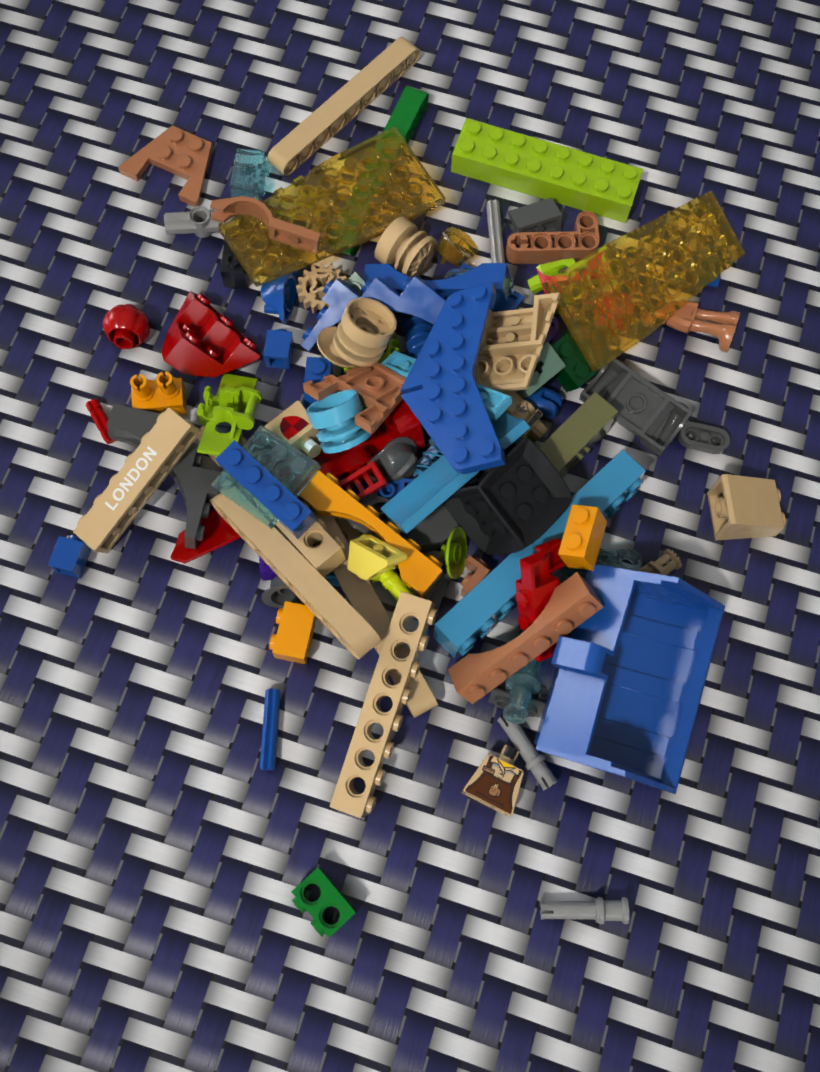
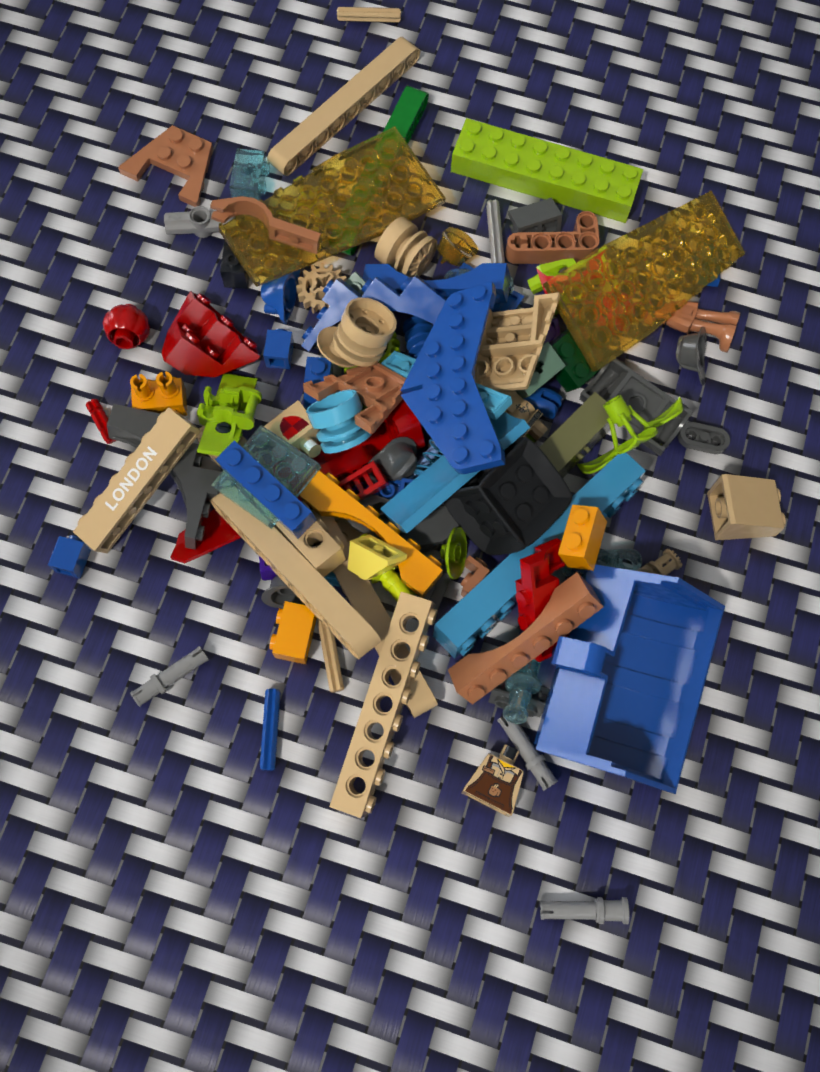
(166, 678): none -> light grey pin
(329, 897): green brick -> none
(330, 658): none -> tan axle
(368, 14): none -> tan axle
(620, 414): none -> lime plant
(691, 352): none -> dark grey piece

